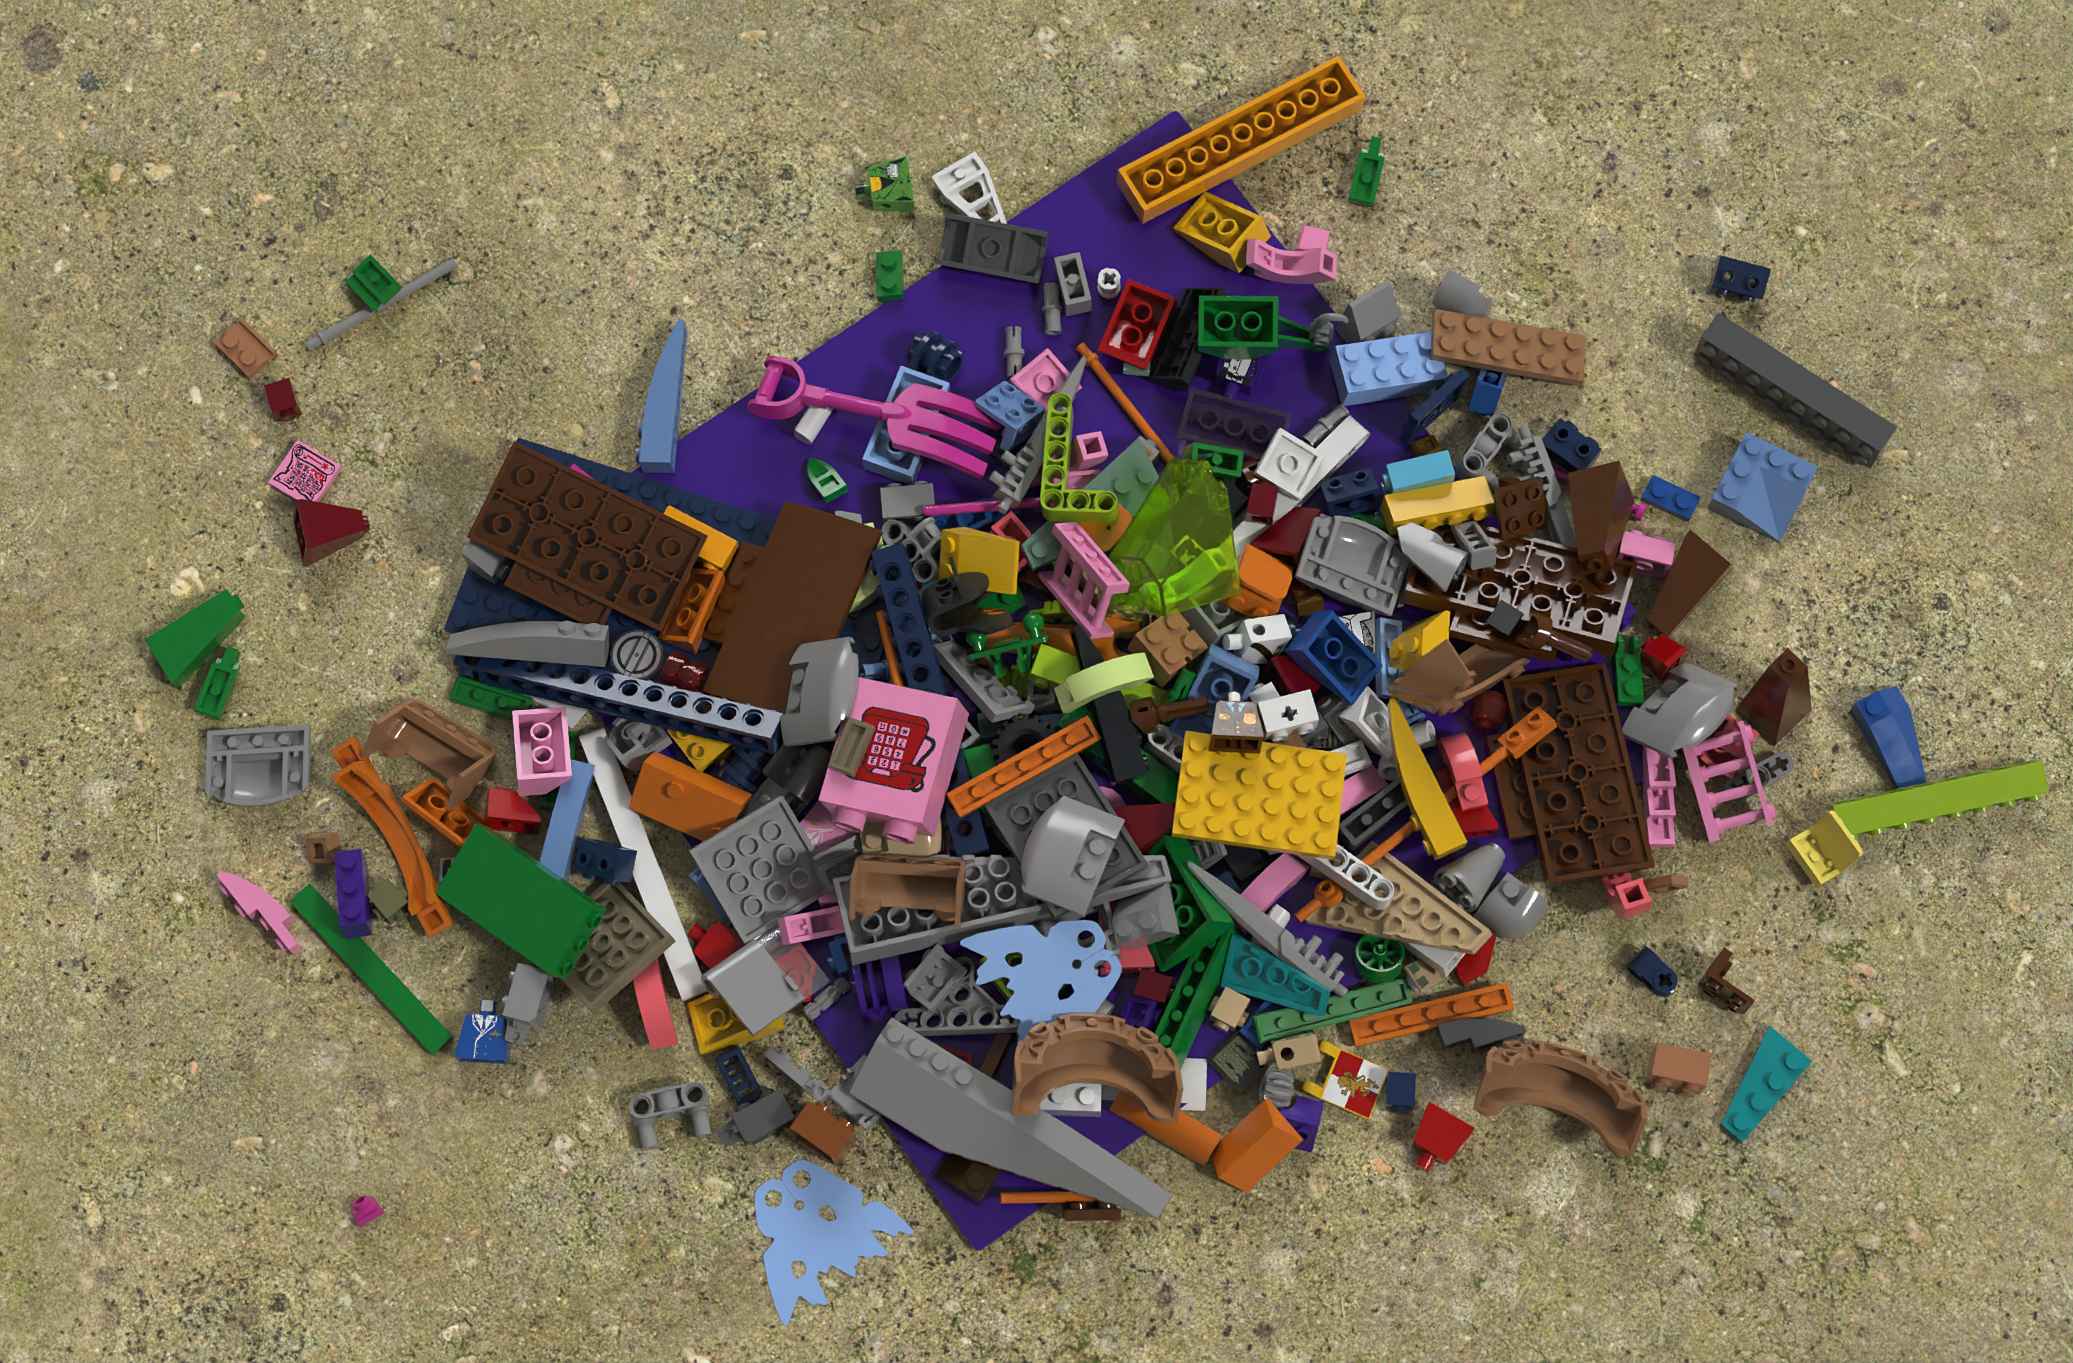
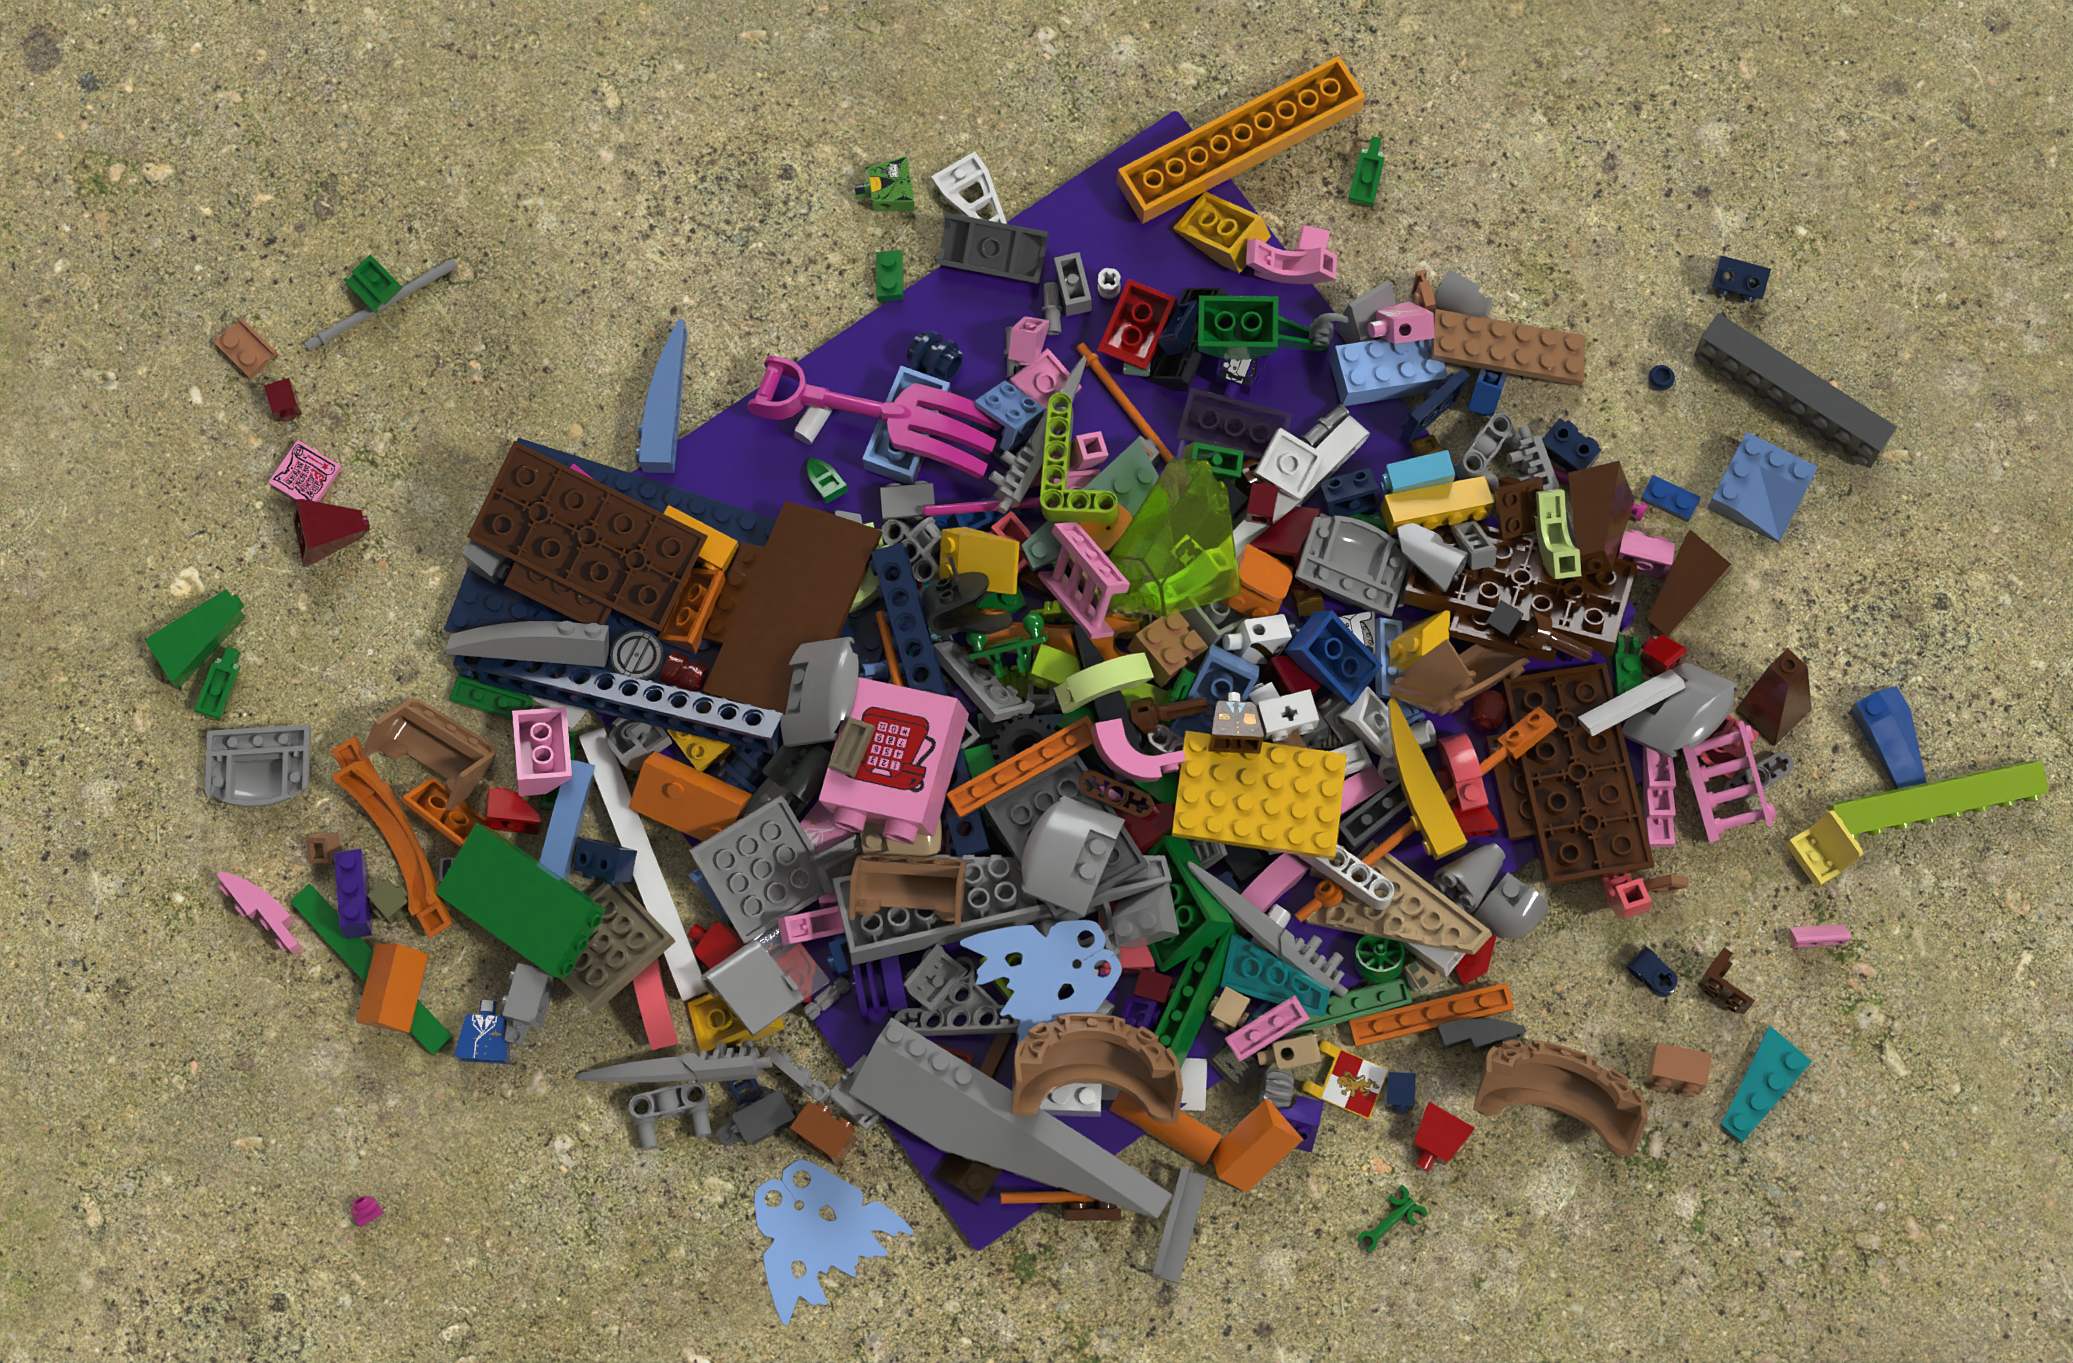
(392, 987): none -> orange slope
(689, 1067): none -> light grey piece
(1027, 340): none -> bright pink slope
(1124, 760): none -> bright pink arch
(1137, 795): none -> reddish brown beam
(1179, 328): none -> dark blue slope
(1179, 1226): none -> light grey fence
(1267, 1028): none -> bright pink tile
(1402, 323): none -> bright pink torso
(1406, 1206): none -> green bar
(1422, 291): none -> nougat plate
(1555, 545): none -> yellowish green arch
(1631, 702): none -> white tile
(1661, 377): none -> dark blue plate
(1819, 936): none -> bright pink slope

